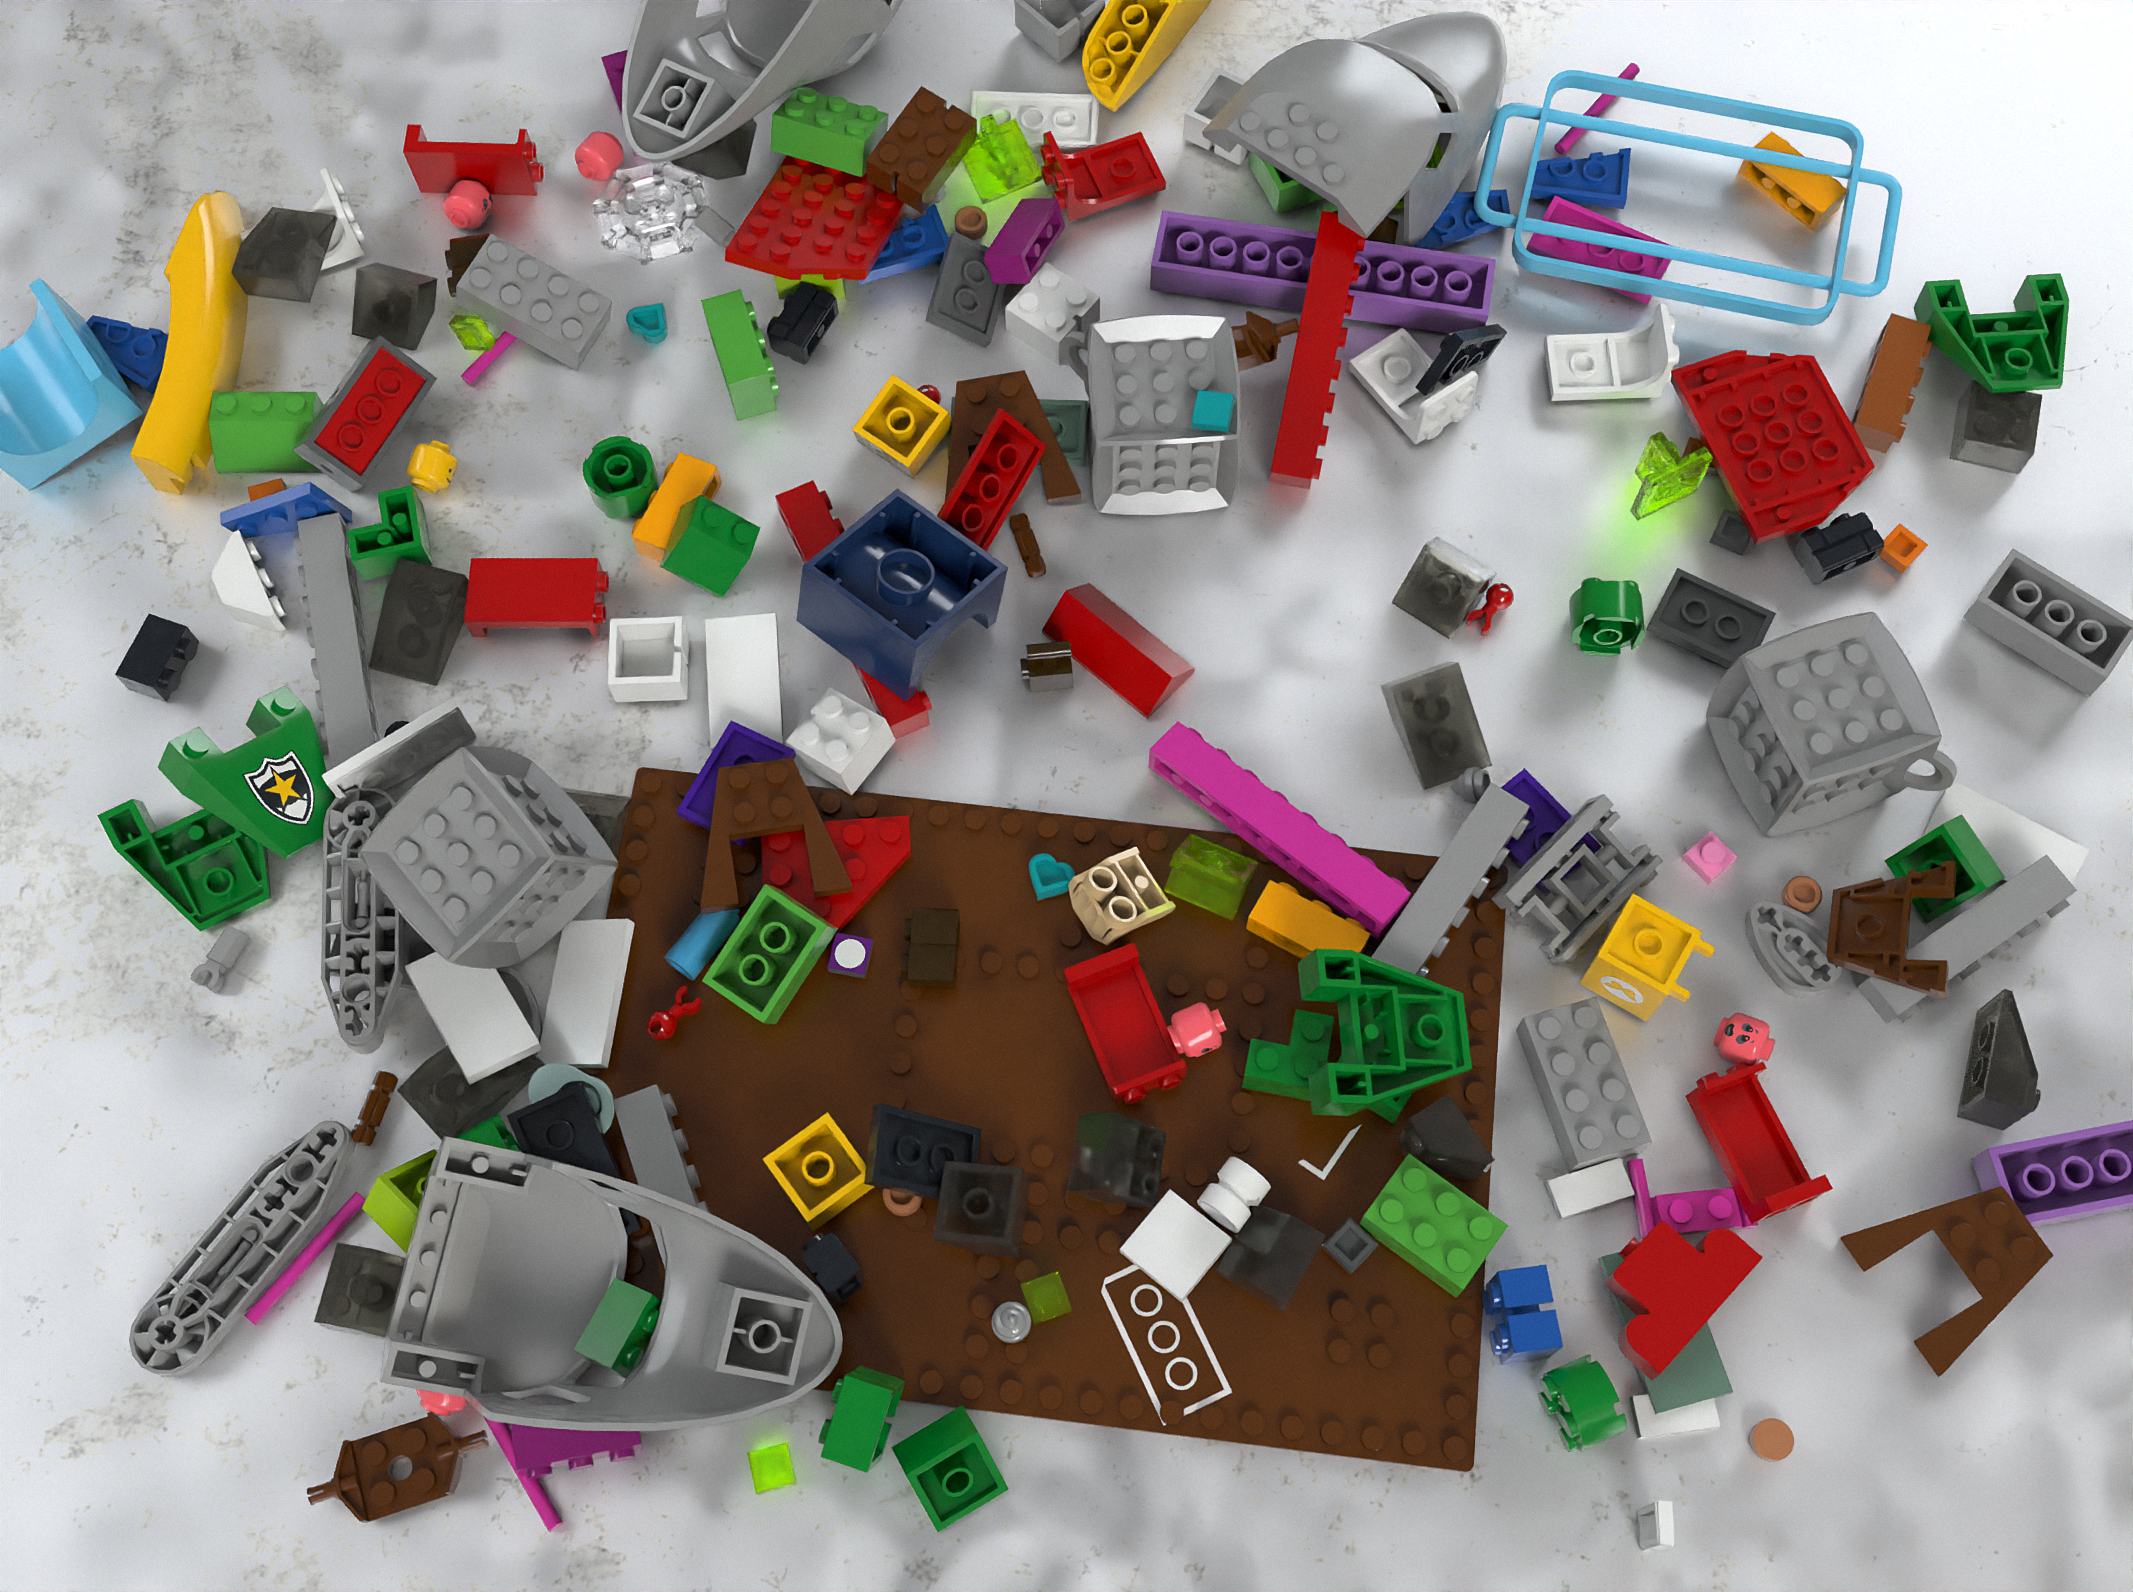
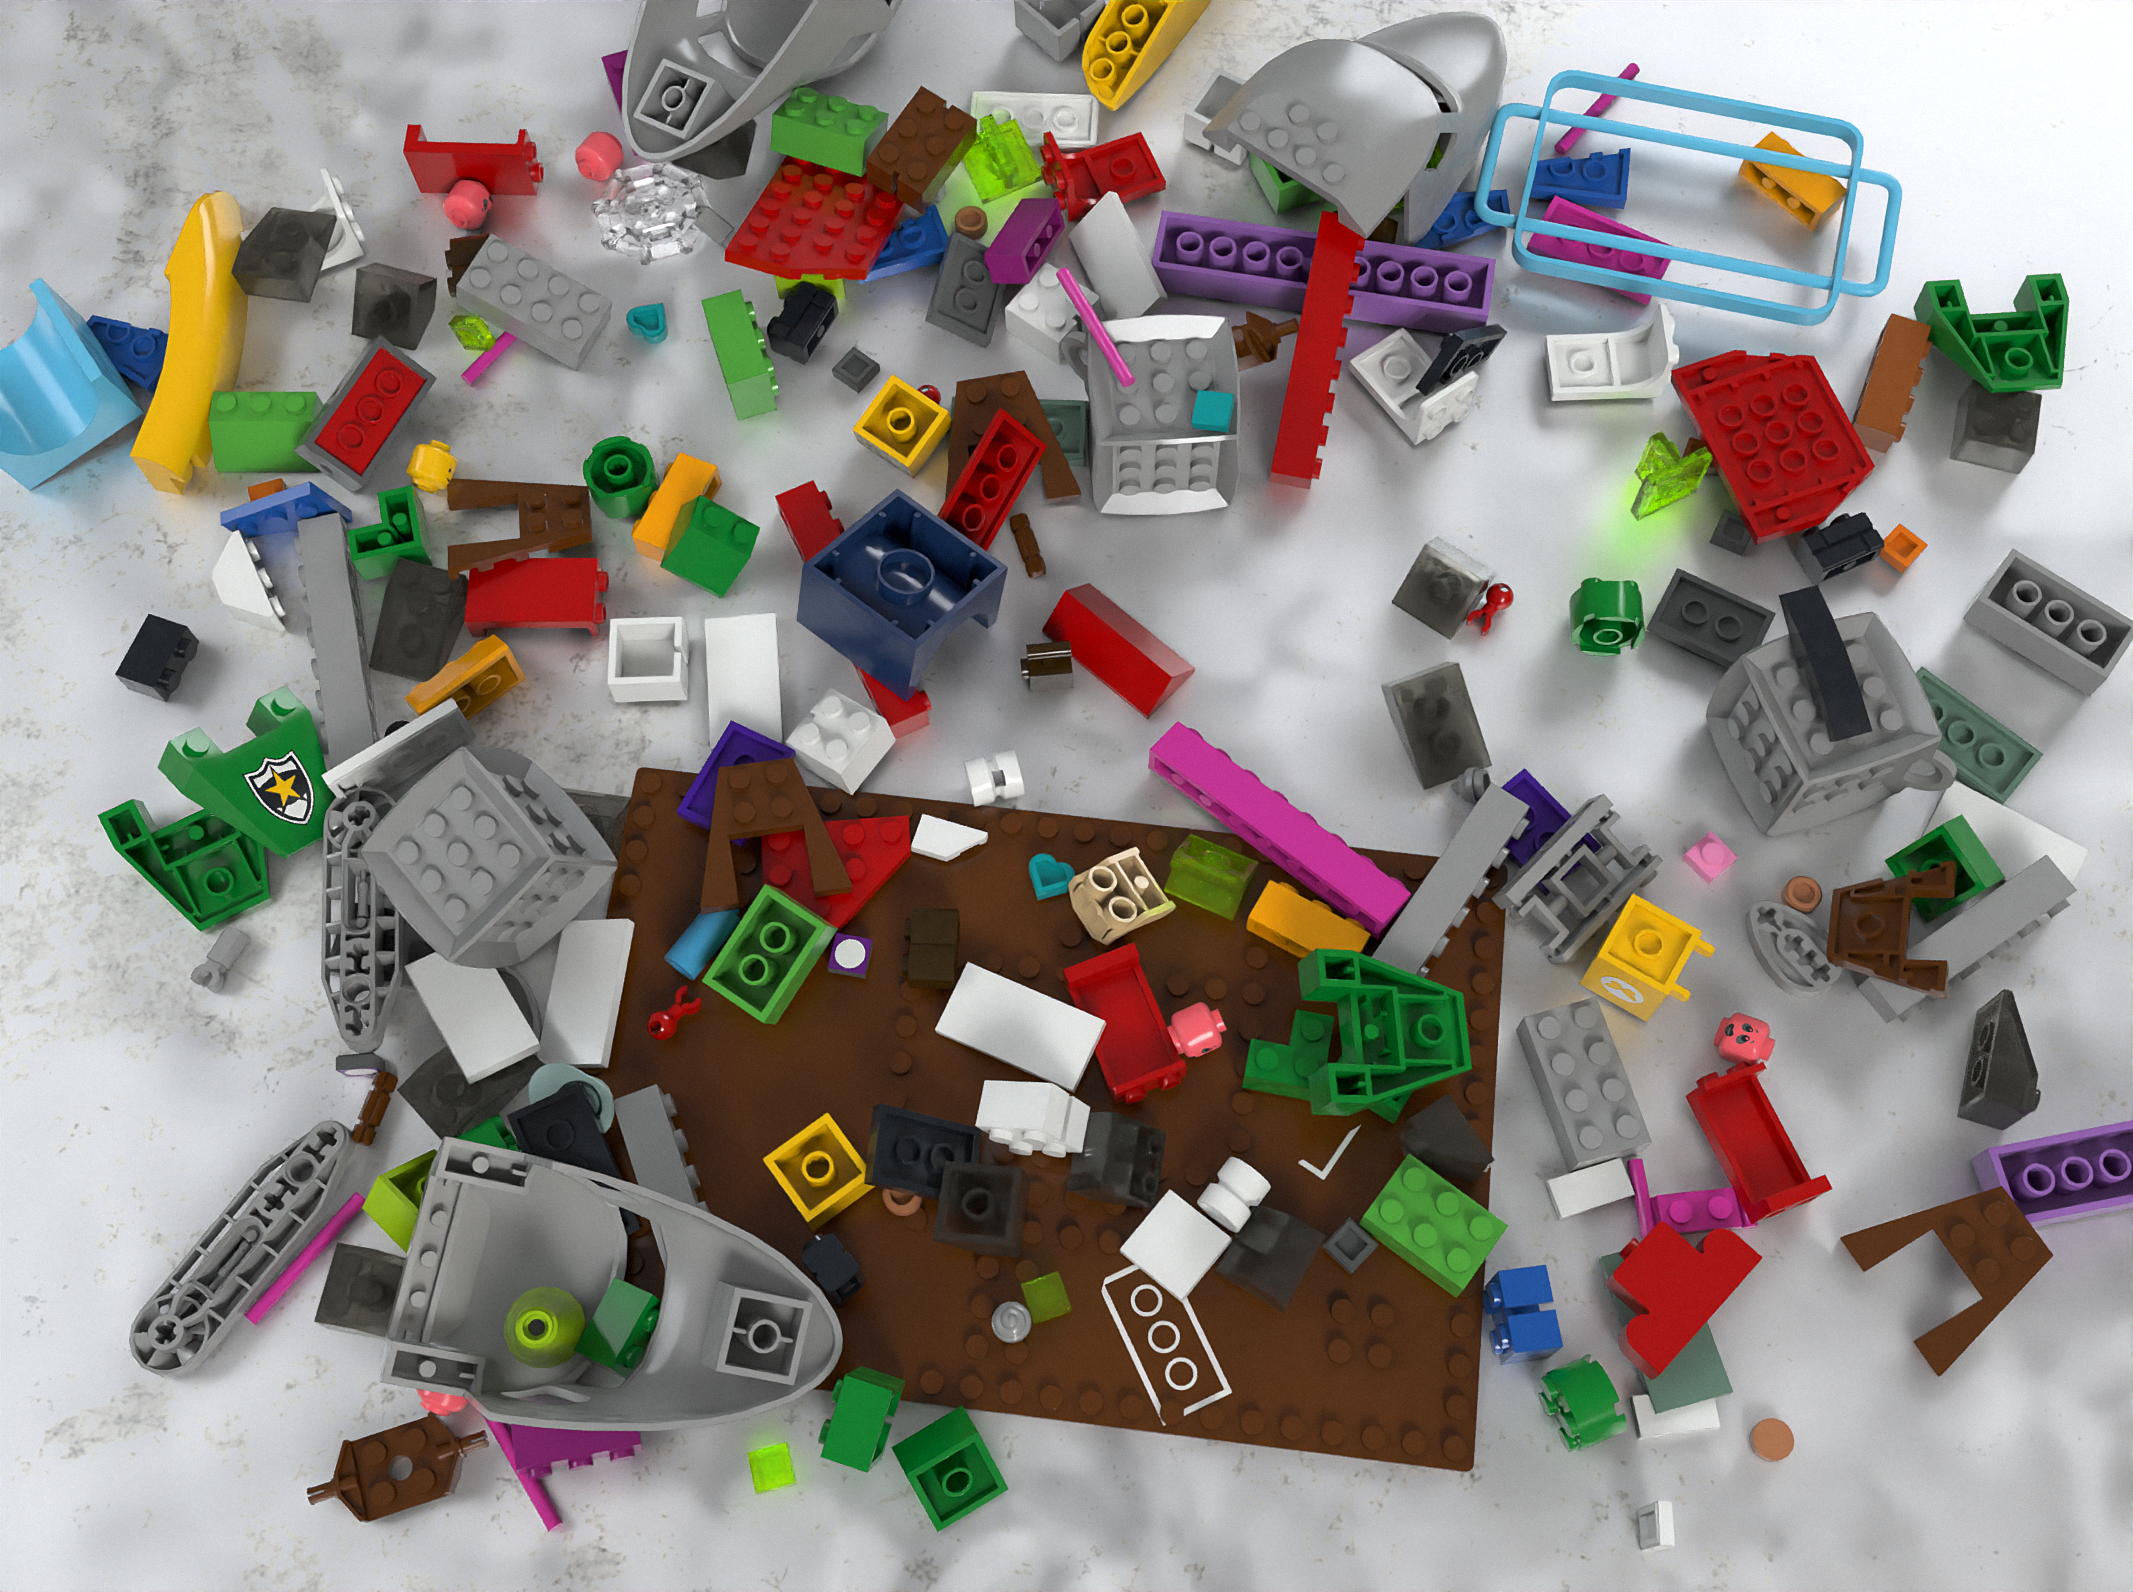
(359, 1064): none -> dark grey tile
(471, 681): none -> light orange slope
(548, 518): none -> reddish brown wing
(563, 1327): none -> lime cone
(856, 370): none -> dark grey tile
(944, 838): none -> white tile
(981, 780): none -> white wheel
(1020, 1027): none -> white tile
(1032, 1117): none -> white piece
(1095, 327): none -> dark pink bar
(1117, 261): none -> white tile
(1825, 662): none -> black slope
(1984, 750): none -> sand green tile

